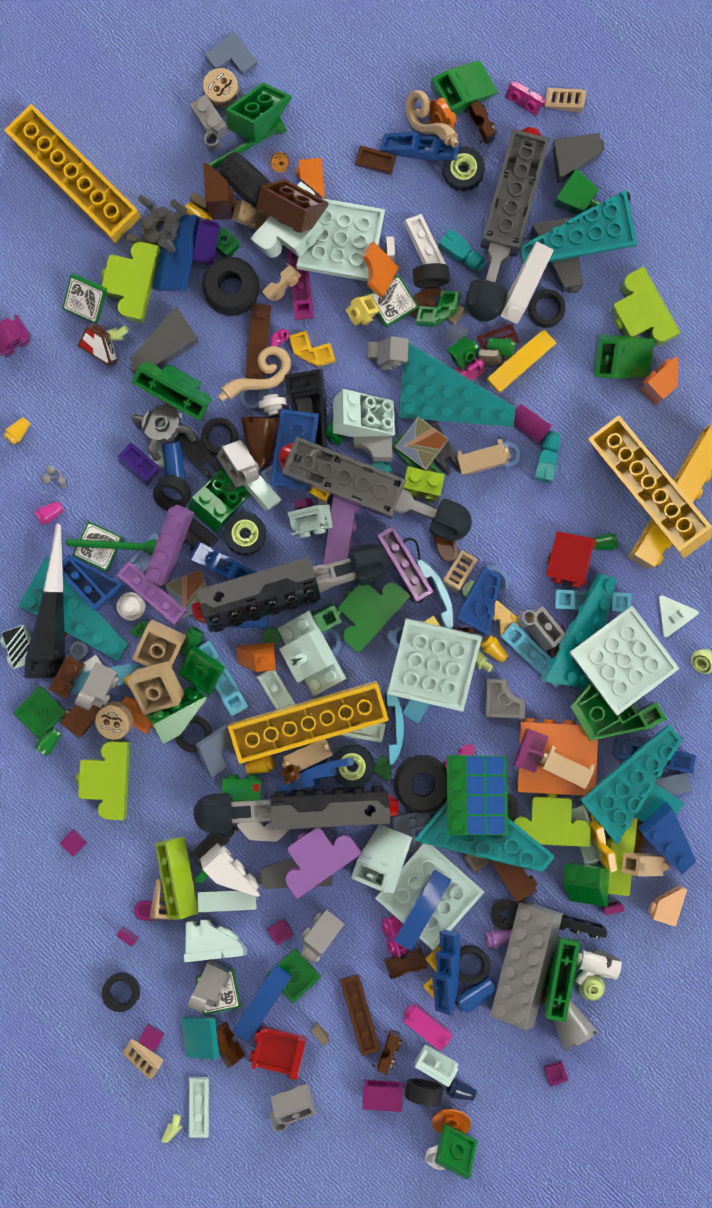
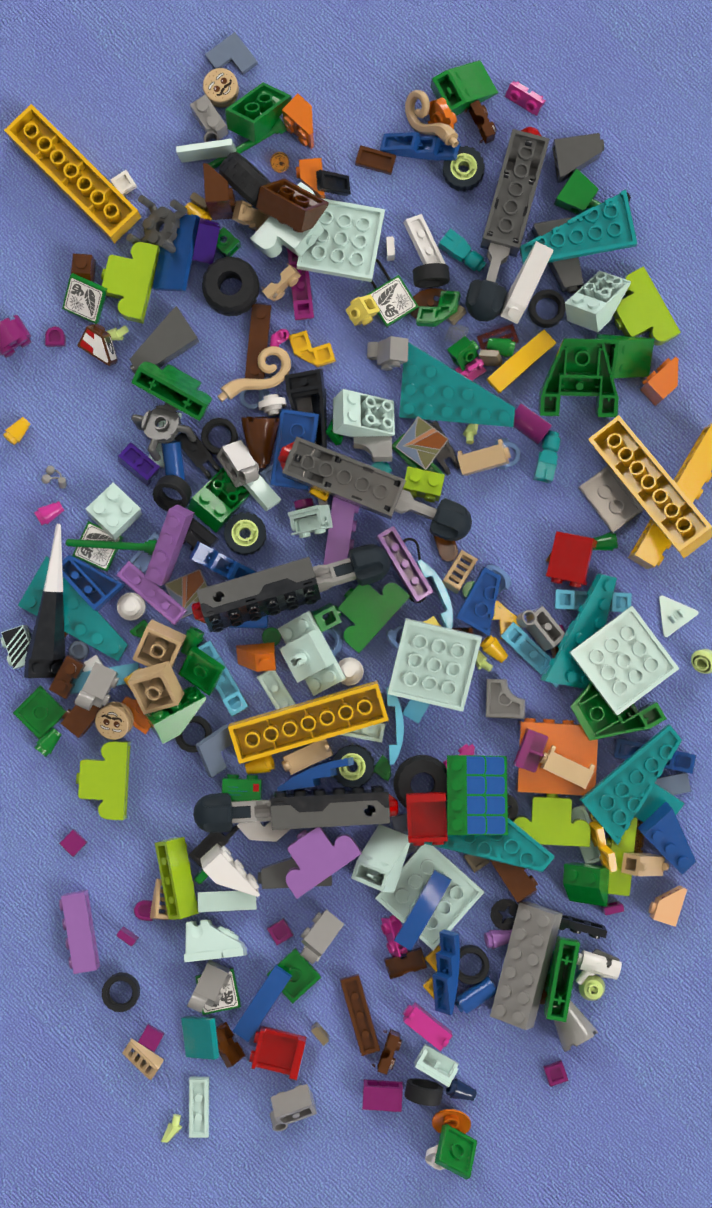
(55, 337): none -> magenta tile
(80, 931): none -> medium lavender brick
(84, 266): none -> reddish brown slope
(114, 511): none -> light aqua brick
(123, 183): none -> white tile
(205, 150): none -> light aqua tile
(291, 773): reddish brown plate -> none
(299, 120): none -> orange slope
(333, 183): none -> black tile
(352, 670): none -> white plate
(380, 267): orange tile -> none
(426, 818): none -> red panel
(469, 433): none -> yellowish green bar
(572, 106): tan slope -> none
(580, 370): none -> green wedge
(596, 301): none -> light aqua slope
(610, 499): none -> light grey tile

